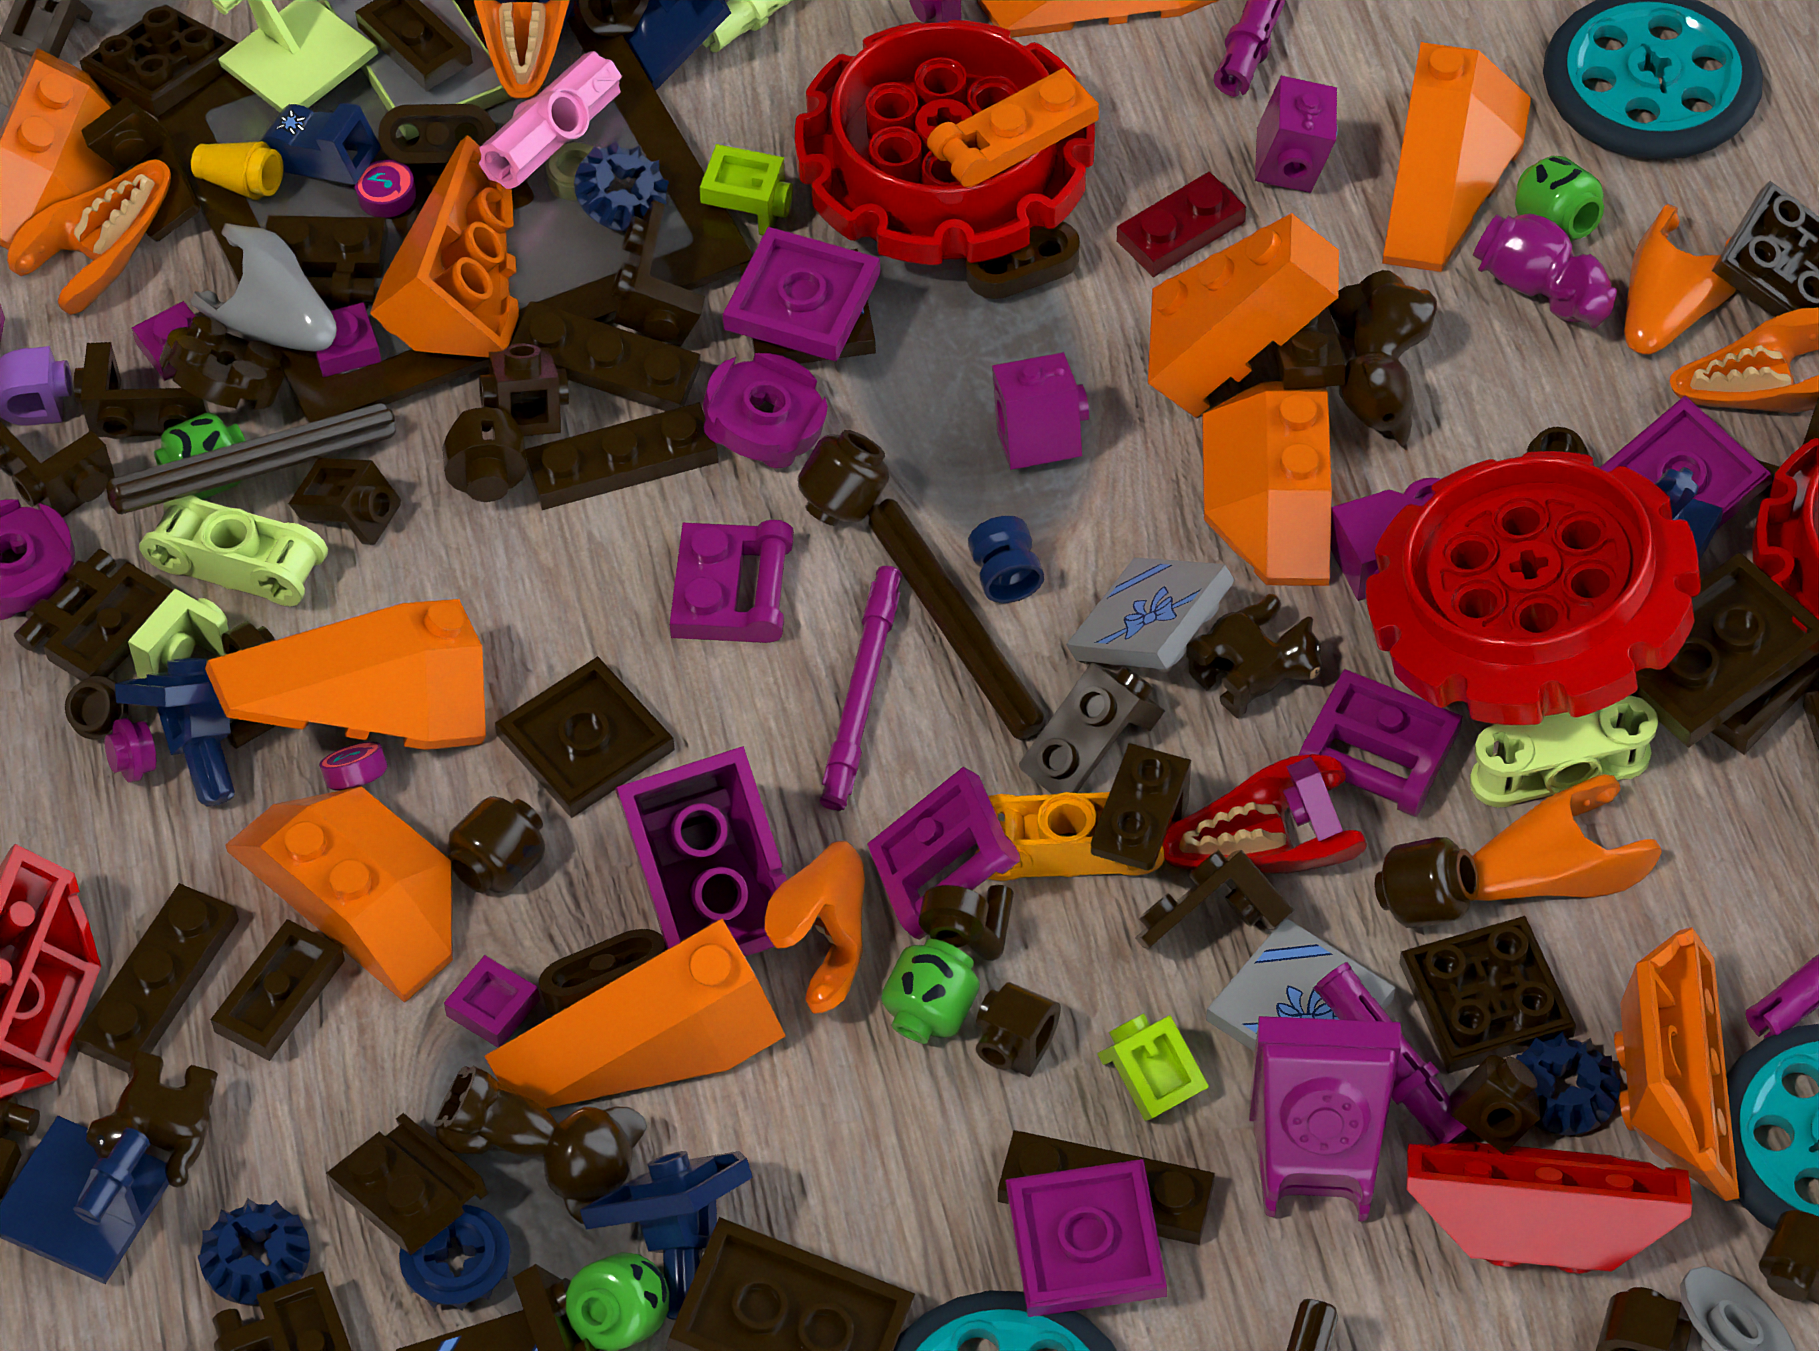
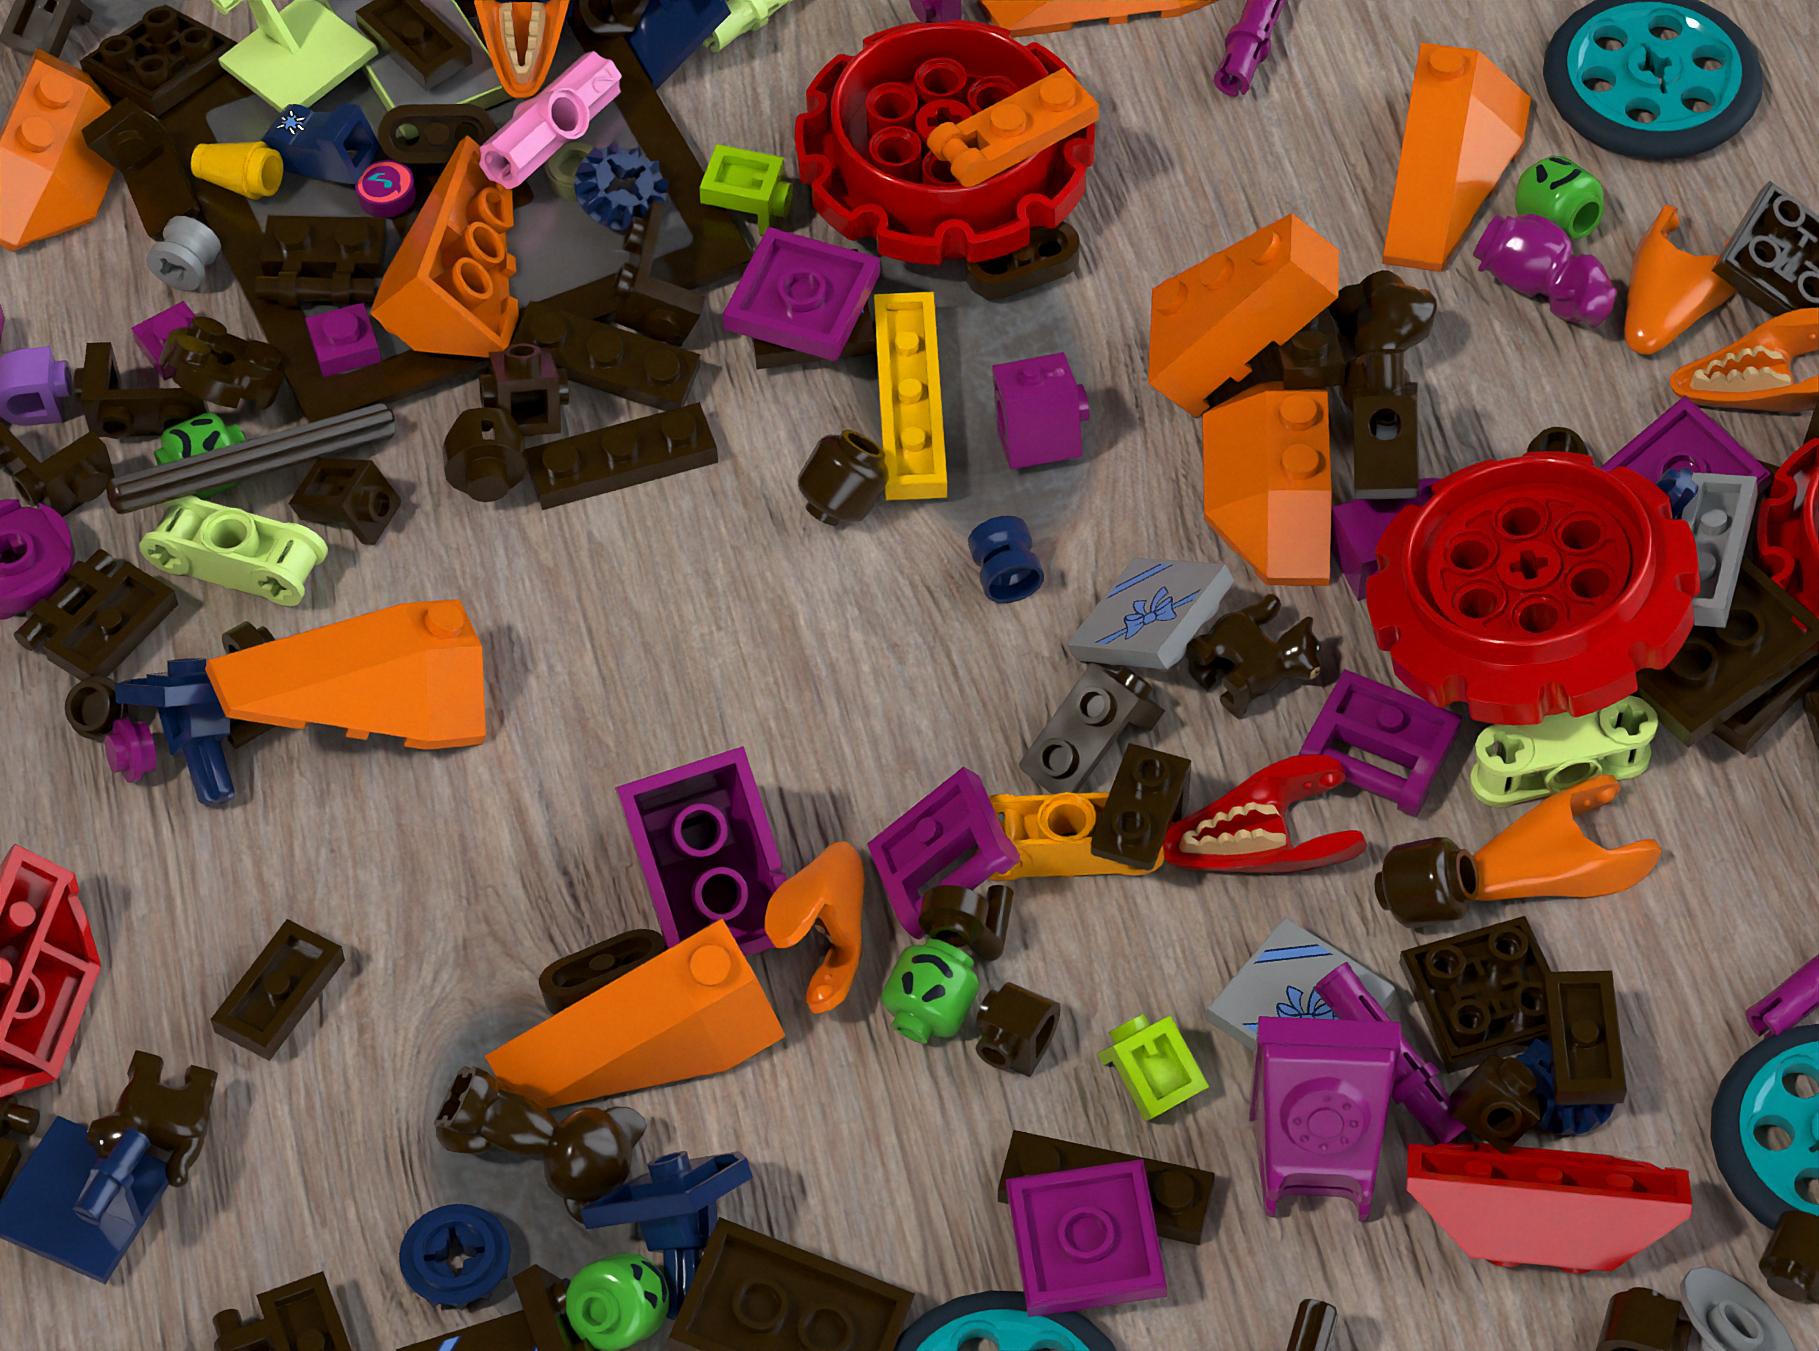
(100, 224): orange animal -> none
(157, 977): dark brown plate -> none
(175, 631): yellowish green bracket -> none
(183, 253): none -> light grey wheel
(244, 1278): dark blue gear -> none
(272, 298): light grey animal -> none
(353, 766): magenta tile -> none
(358, 881): orange wedge -> none
(406, 1184): dark brown plate -> none
(491, 1001): magenta plate -> none
(496, 844): dark brown head -> none
(584, 736): dark brown tile -> none
(711, 579): magenta plate -> none
(760, 435): magenta plate -> none
(846, 750): magenta piece -> none
(910, 395): none -> yellow plate
(956, 620): dark brown axle -> none
(1181, 224): dark red plate -> none
(1251, 896): dark brown bracket -> none
(1296, 134): magenta head -> none
(1310, 800): magenta plate -> none
(1386, 453): none -> dark brown torso
(1583, 1037): none -> dark brown plate
(1678, 1062): orange wedge -> none
(1720, 526): none -> light grey plate

